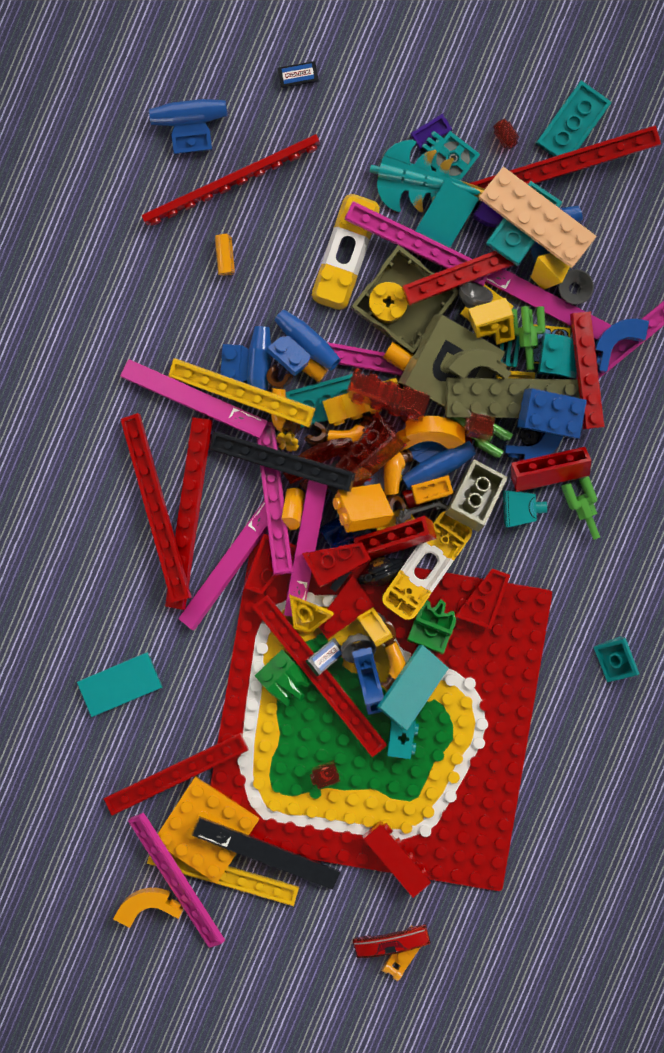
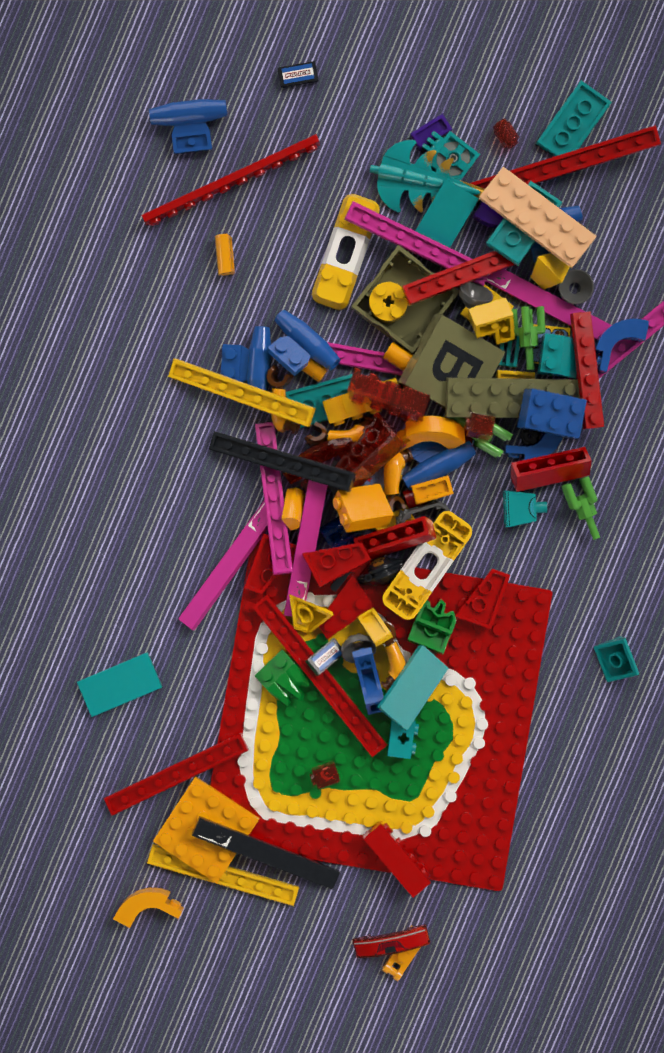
(155, 508): red plate -> none
(176, 880): dark pink tile -> none
(191, 497): red plate -> none
(194, 399): dark pink tile -> none
(287, 441): yellow plant -> none
(468, 359): olive arch -> none
(476, 495): olive brick -> none

